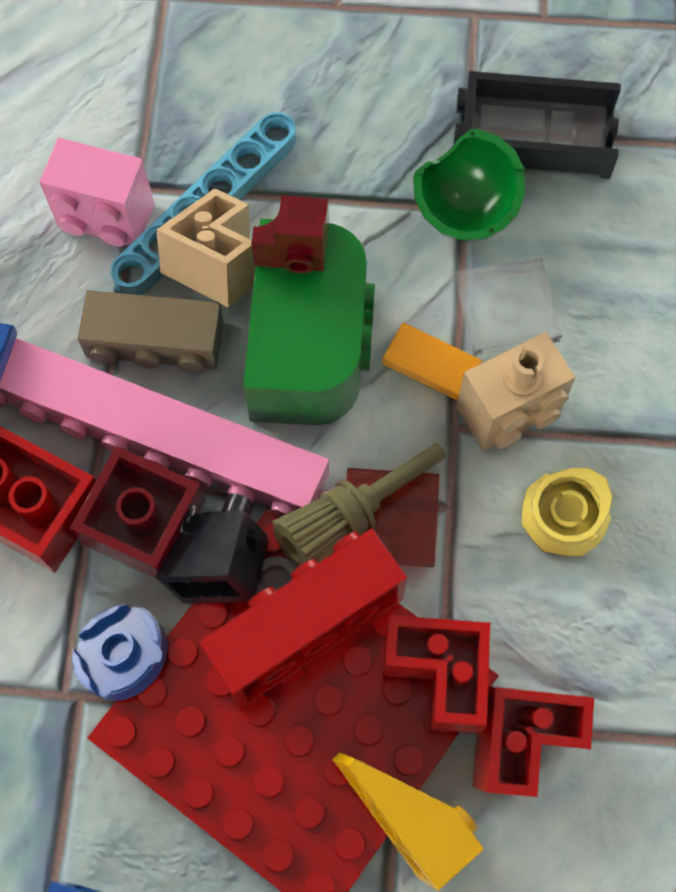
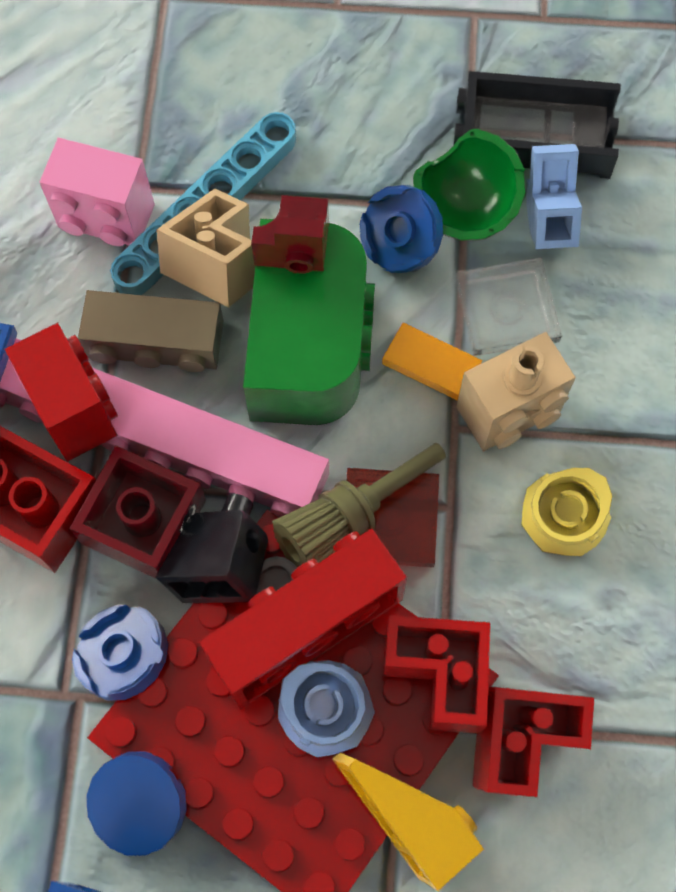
(64, 390): none -> red brick
(136, 803): none -> blue tile
(325, 707): none -> light blue hat
(401, 229): none -> blue tile
(552, 197): none -> light blue brick

